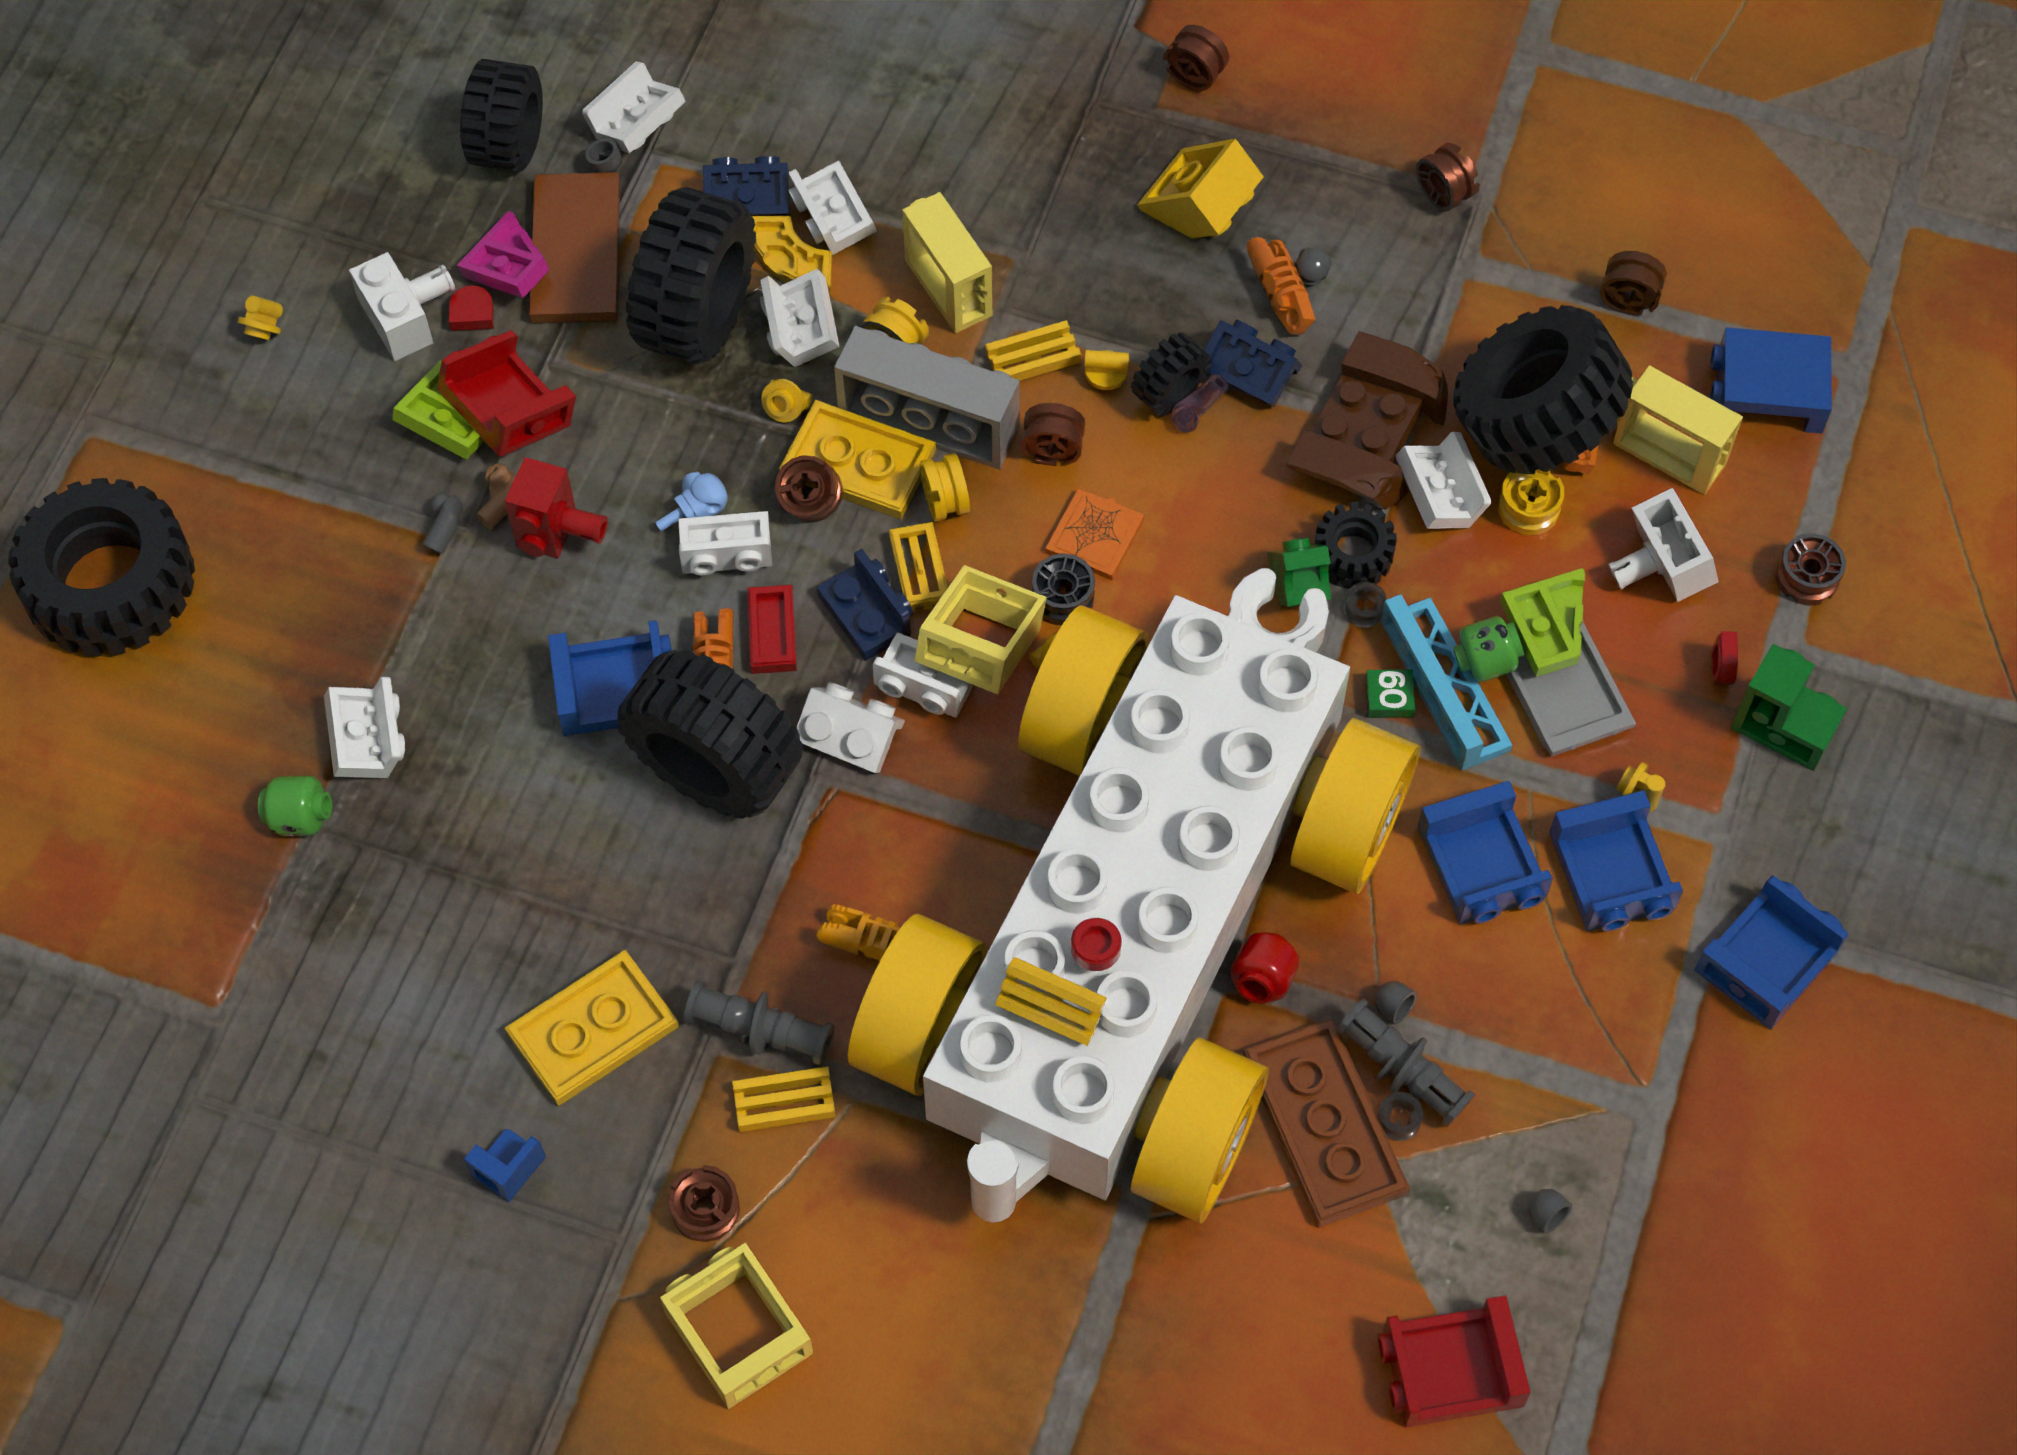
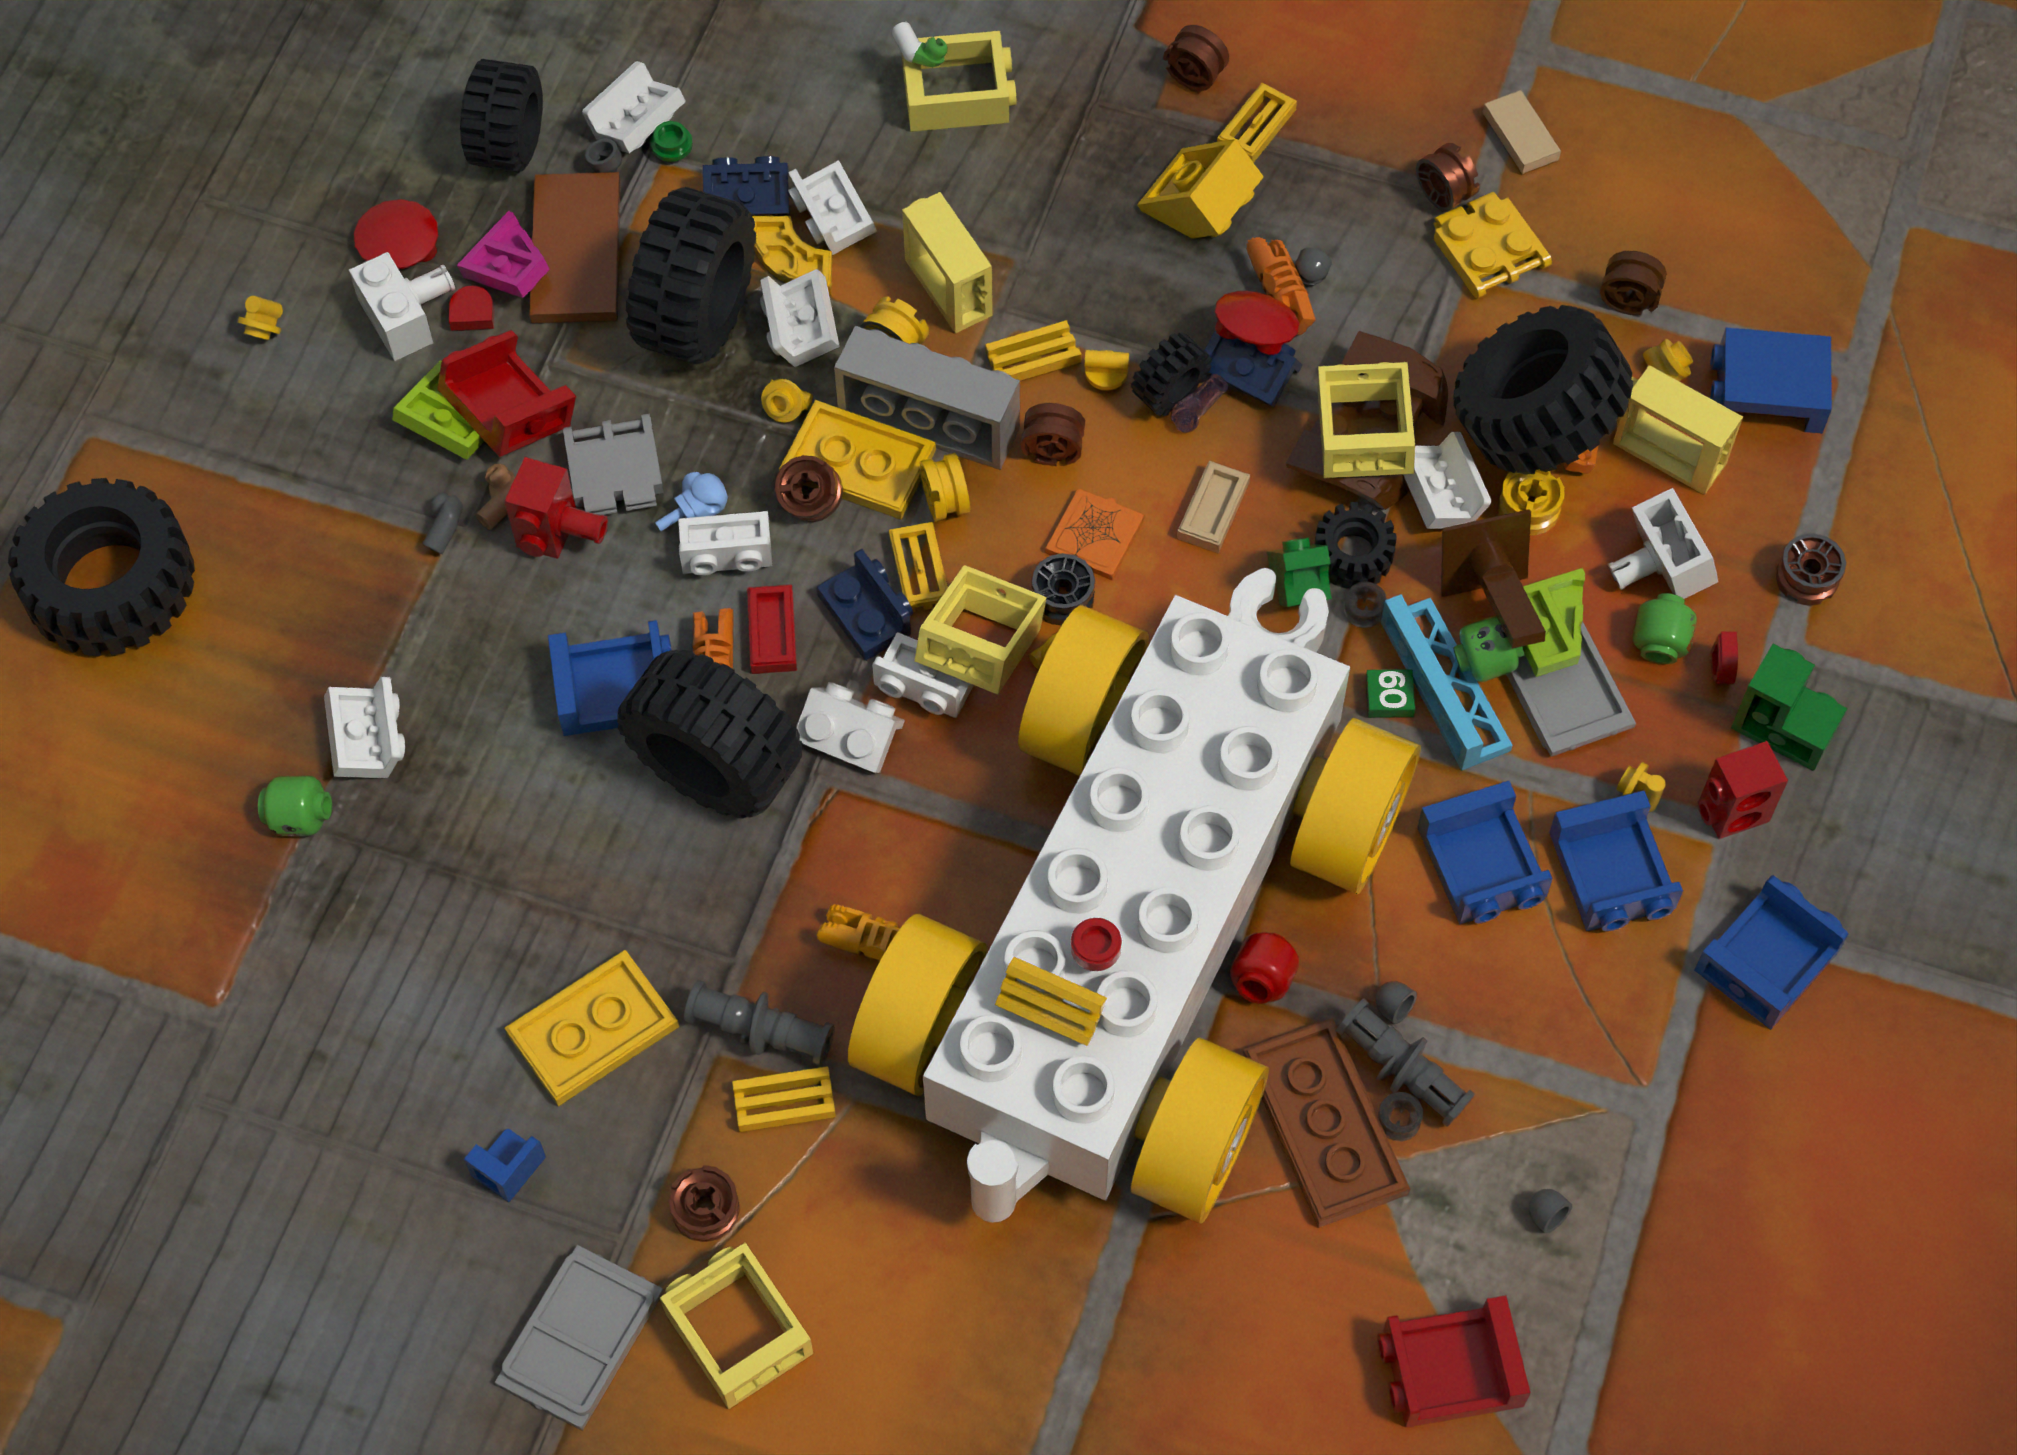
(399, 228): none -> red dish
(578, 1337): none -> light grey piece
(614, 466): none -> light grey plate
(671, 141): none -> green plate
(926, 54): none -> arm
(967, 107): none -> light yellow window
(1213, 507): none -> tan tile
(1256, 320): none -> red dish
(1272, 127): none -> yellow tile
(1366, 453): none -> light yellow window
(1487, 242): none -> yellow plate
(1495, 558): none -> reddish brown piece
(1521, 131): none -> tan tile
(1664, 629): none -> bright green head
(1670, 359): none -> yellow plate
(1742, 790): none -> red brick

